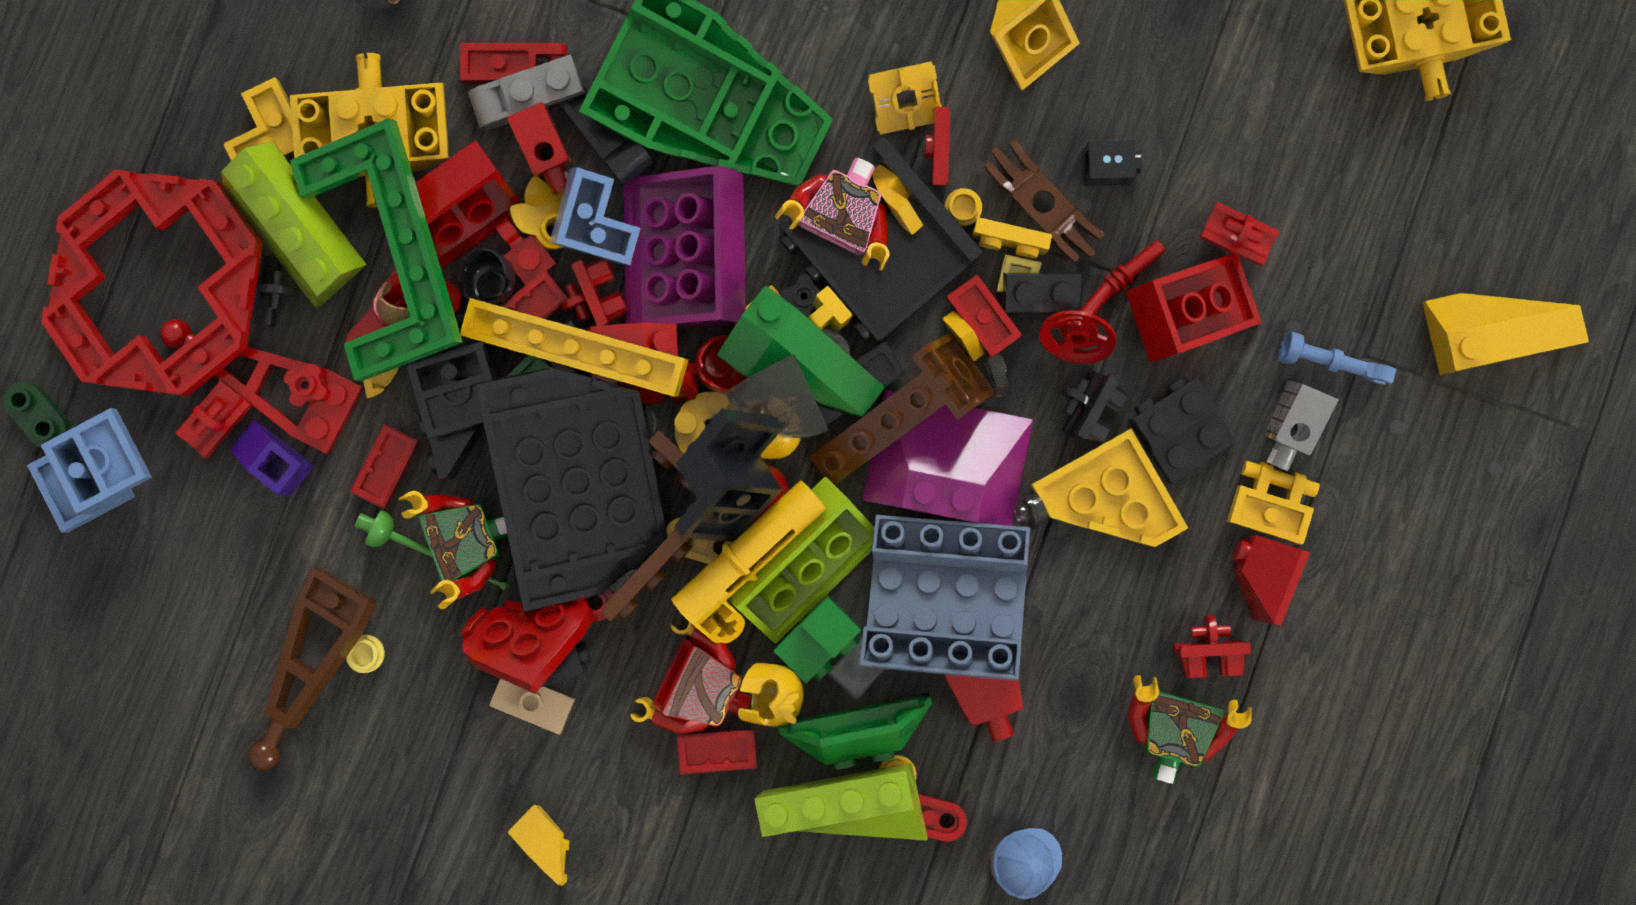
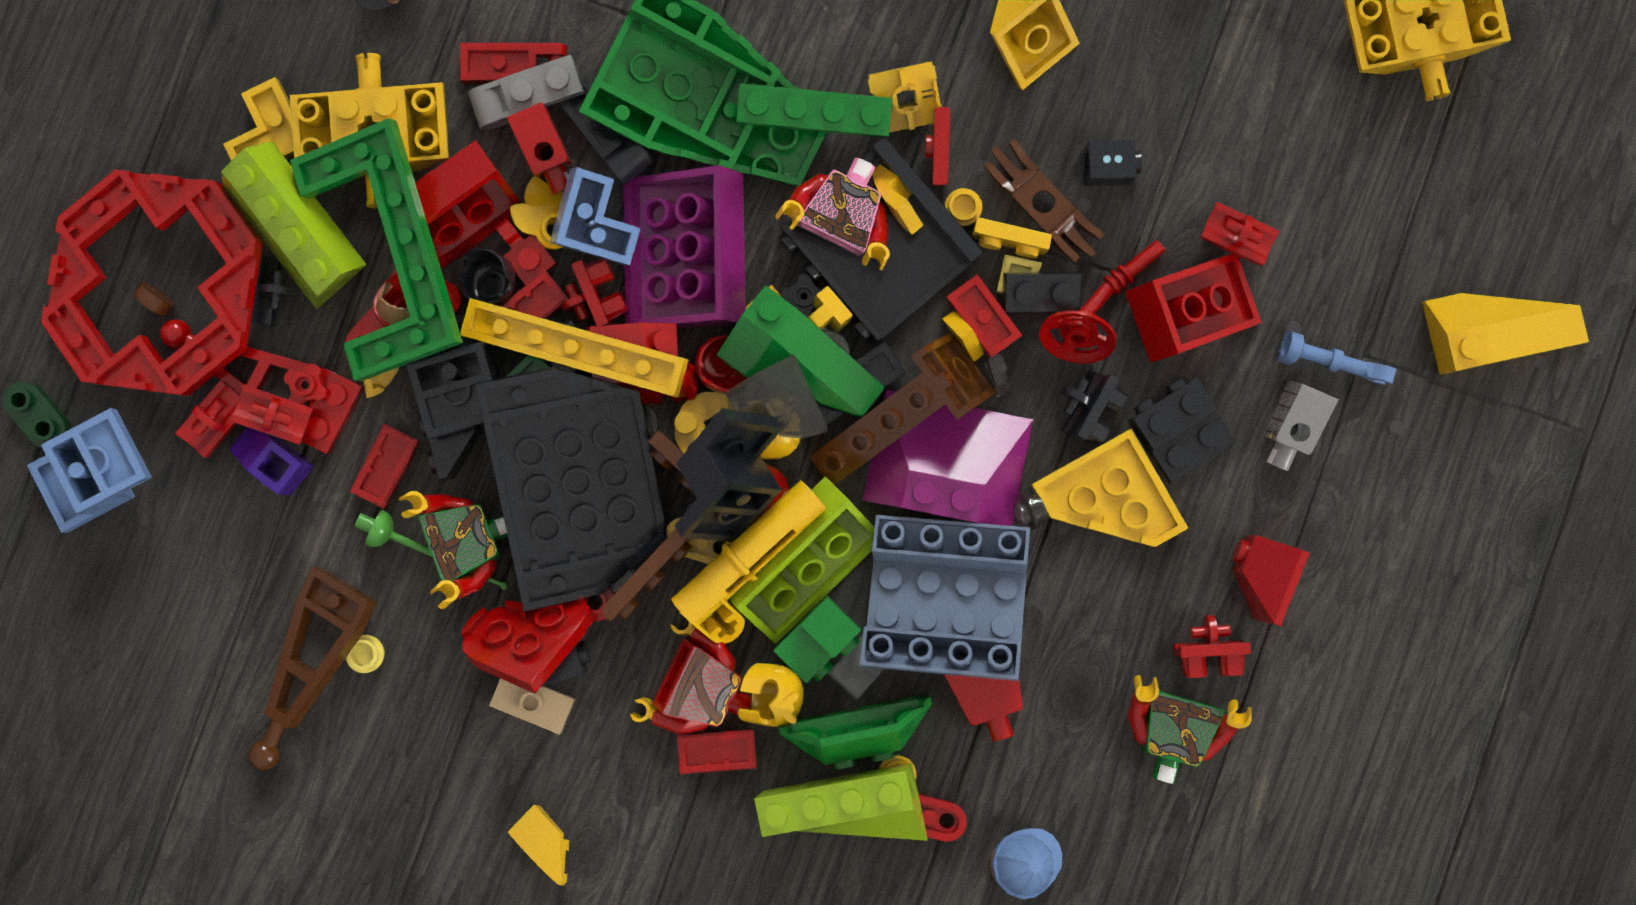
(153, 299): none -> reddish brown tile
(271, 414): none -> red hips
(814, 110): none -> green plate
(1269, 513): yellow plate -> none

